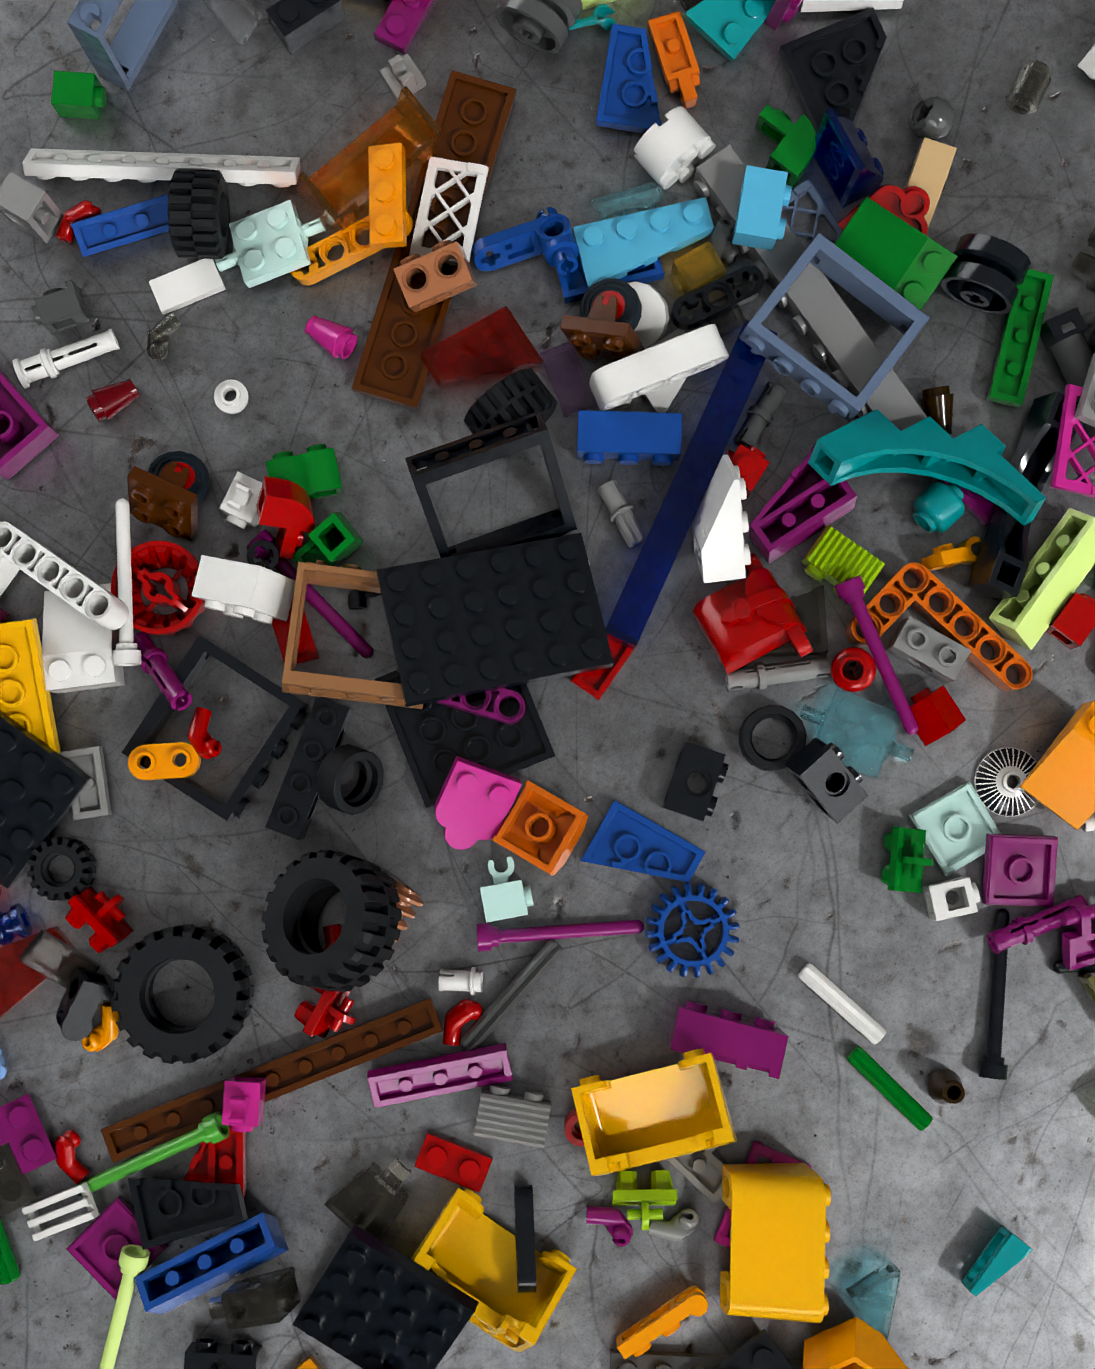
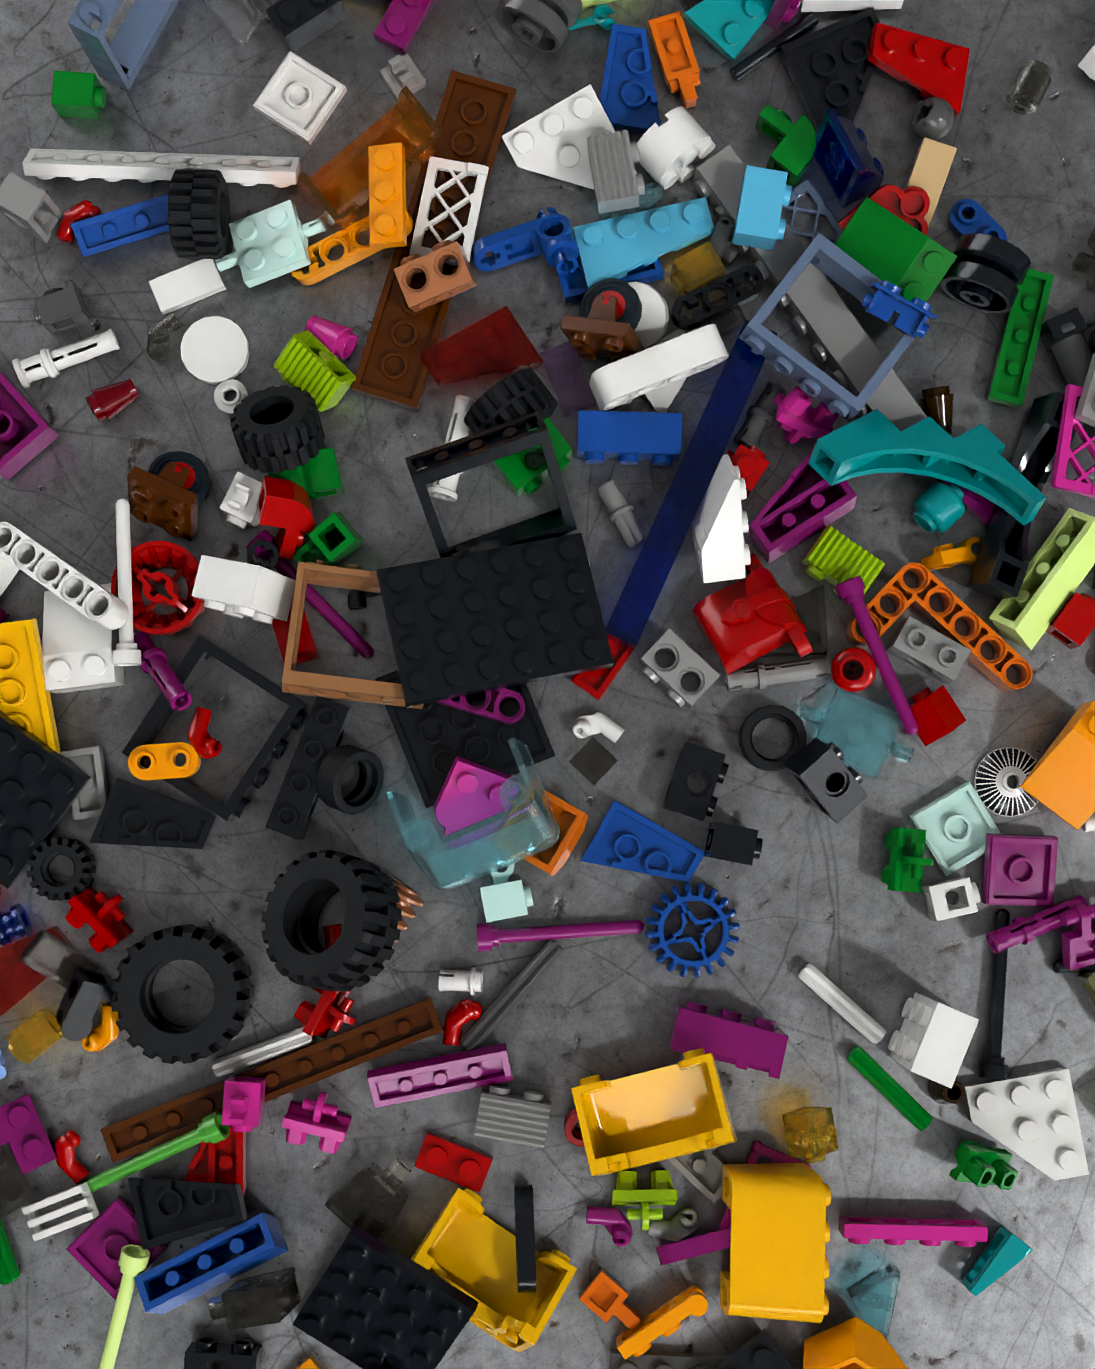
(35, 1036): none -> clear yellow brick
(150, 819): none -> black wing
(214, 350): none -> white tile
(260, 1052): none -> white axle
(277, 429): none -> black tyre
(300, 97): none -> white tile
(314, 369): none -> lime brick
(318, 1120): none -> dark pink hips
(446, 488): none -> white pin
(490, 844): none -> clear light blue windscreen
(529, 479): none -> green brick
(557, 138): none -> white plate
(593, 761): none -> clear smoke tile
(596, 723): none -> white arm
(607, 1299): none -> orange plate
(613, 171): none -> light grey brick
(685, 662): none -> light grey brick
(694, 1246): none -> magenta beam
(732, 843): none -> black brick
(773, 46): none -> black bar
(800, 419): none -> dark pink hips
(810, 1133): none -> clear yellow brick
(911, 313): none -> blue hinge
(922, 61): none -> red wing
(926, 1230): none -> dark pink plate
(932, 1039): none -> white brick
(980, 222): none -> blue plate
(983, 1165): none -> green hips
(1033, 1118): none -> white plate

